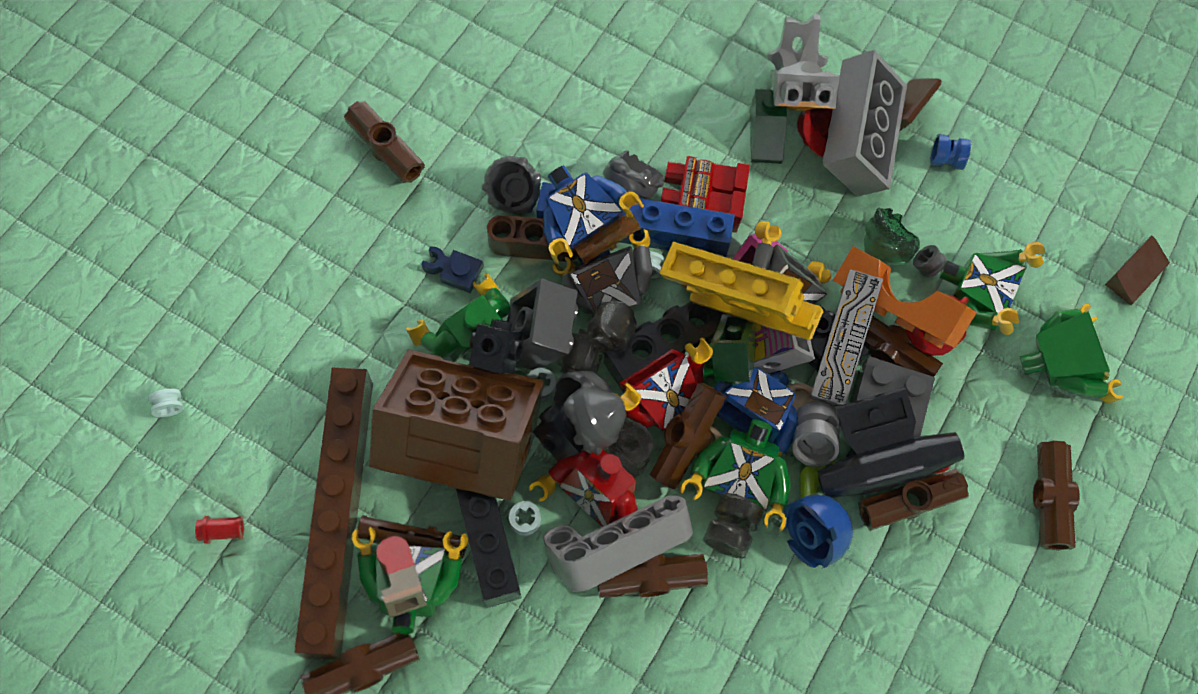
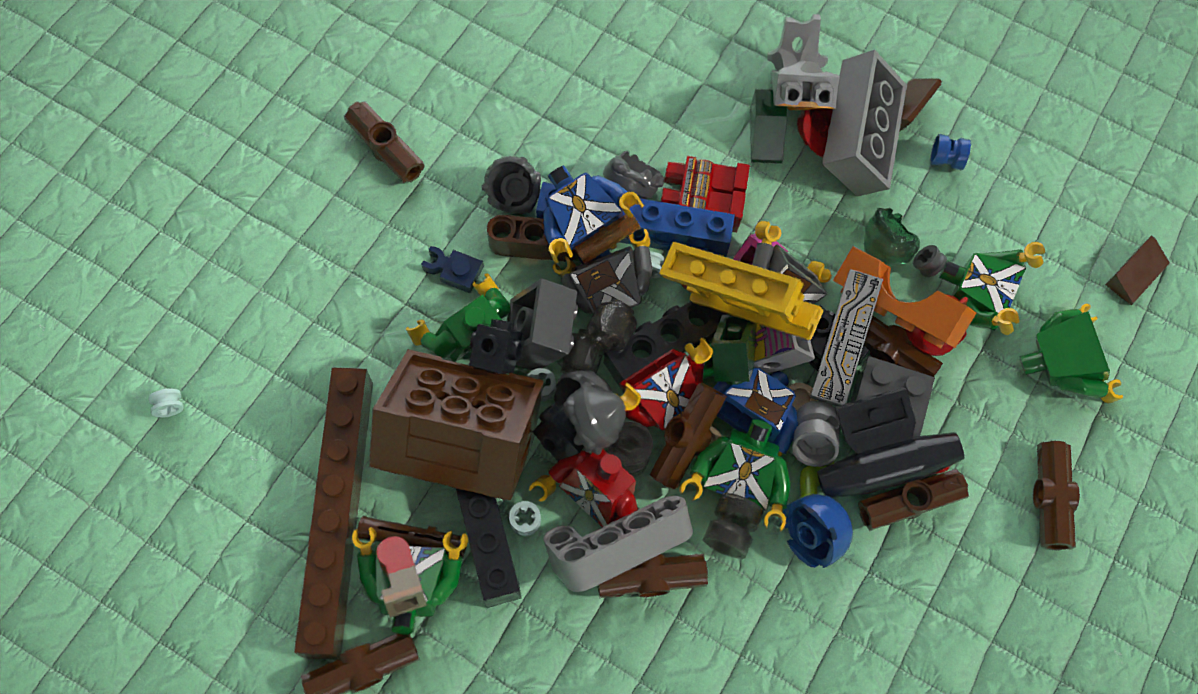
(219, 528): red pin -> none

